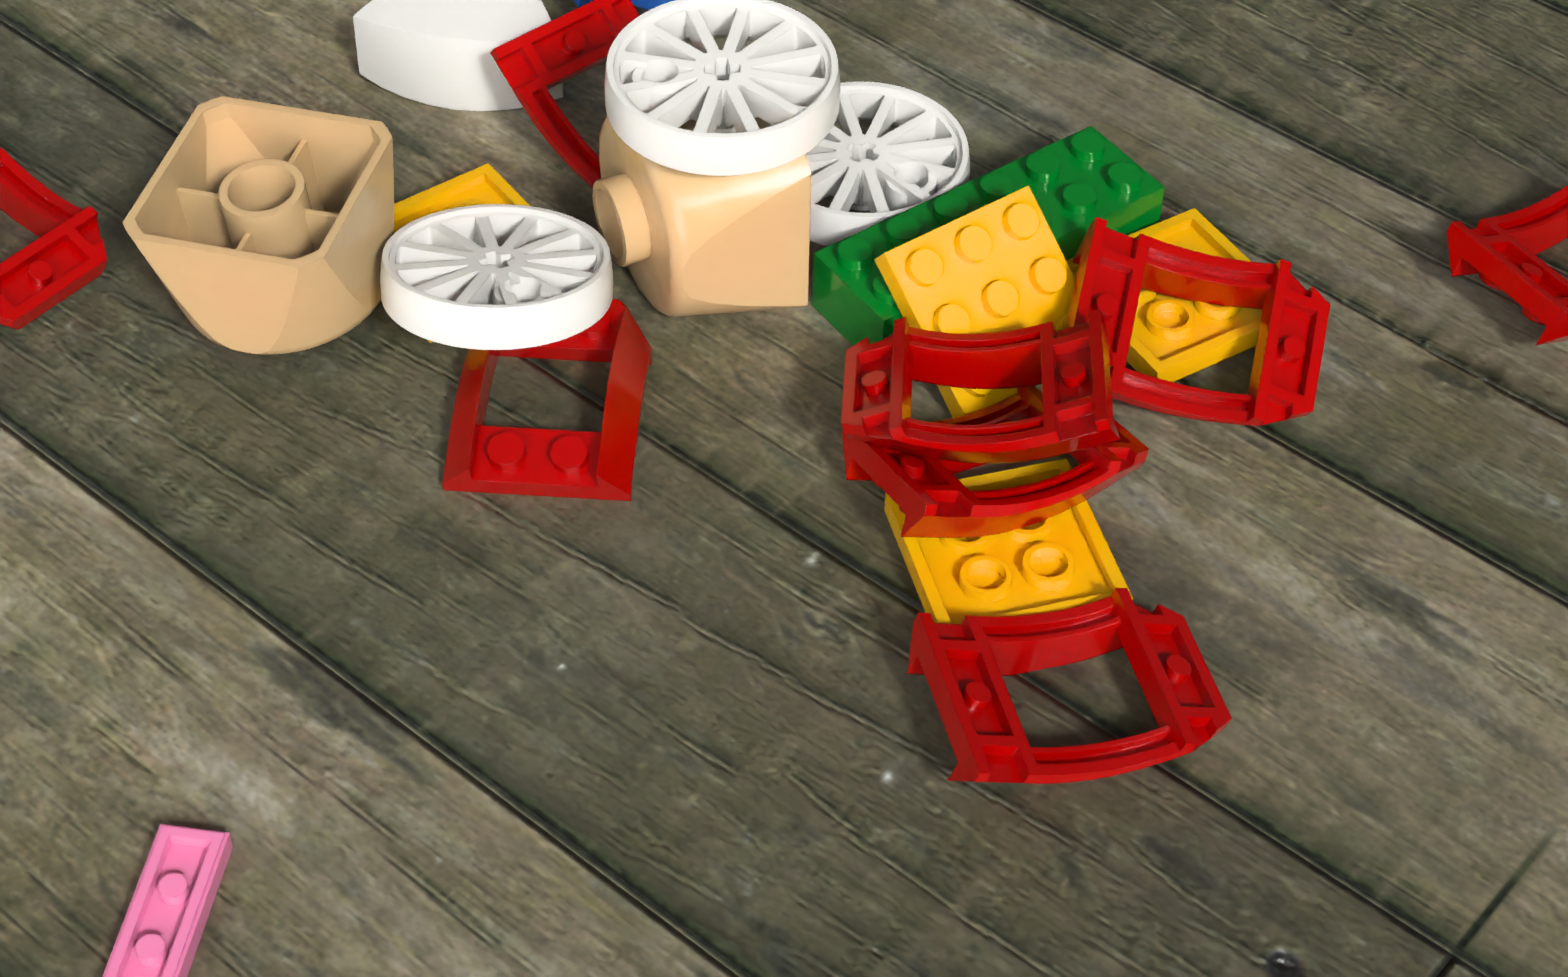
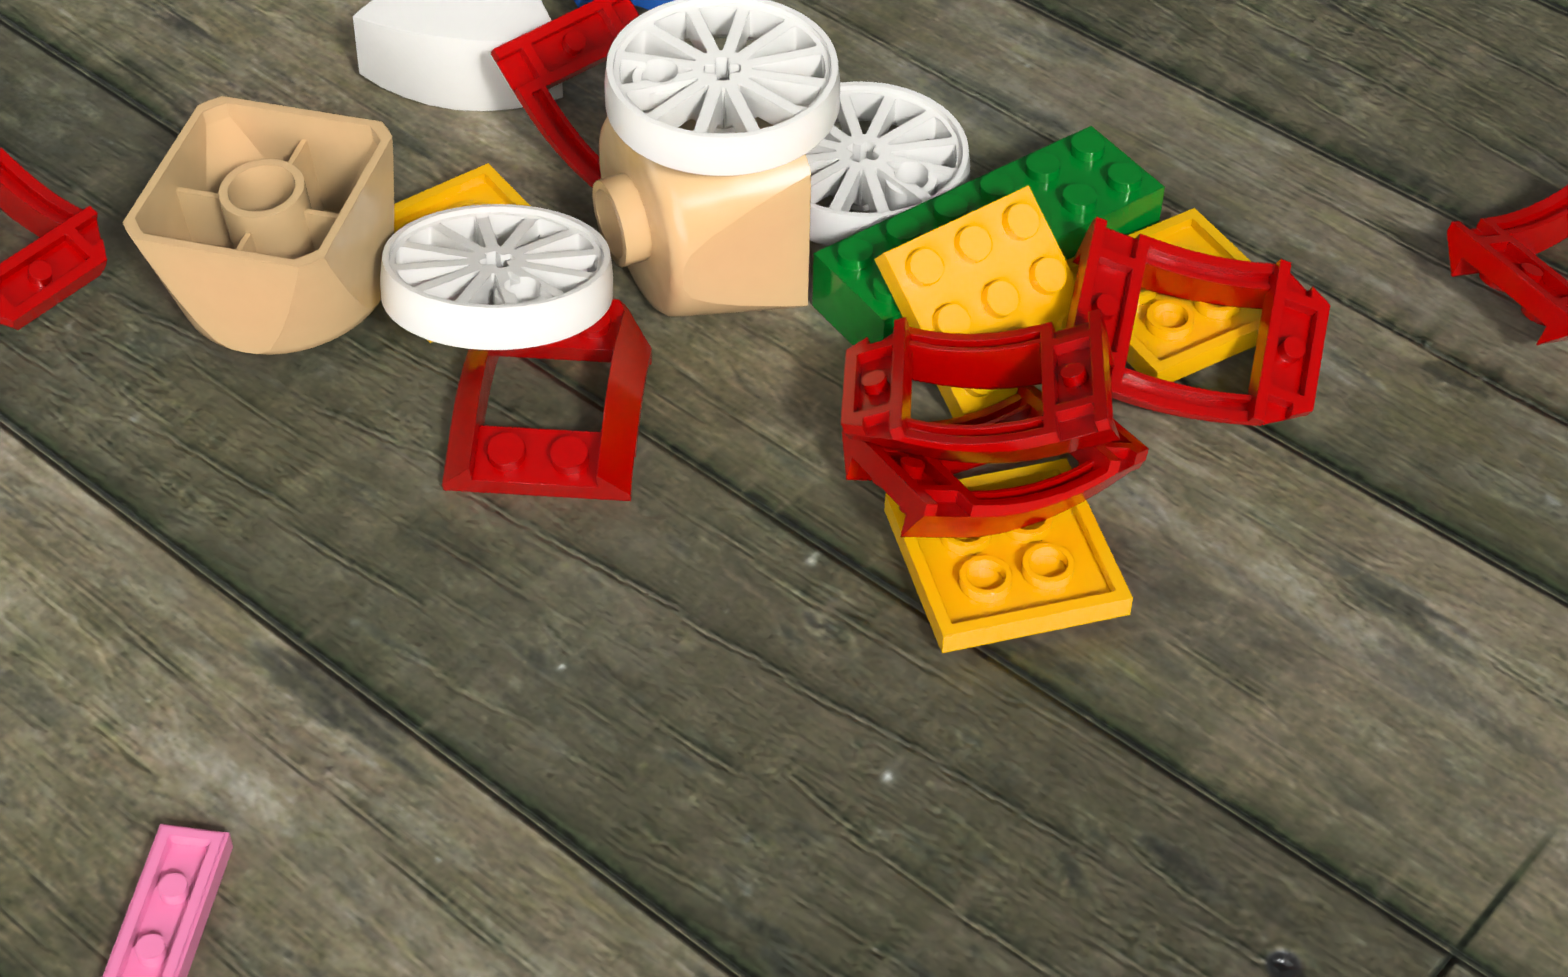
(988, 740): red wedge -> none

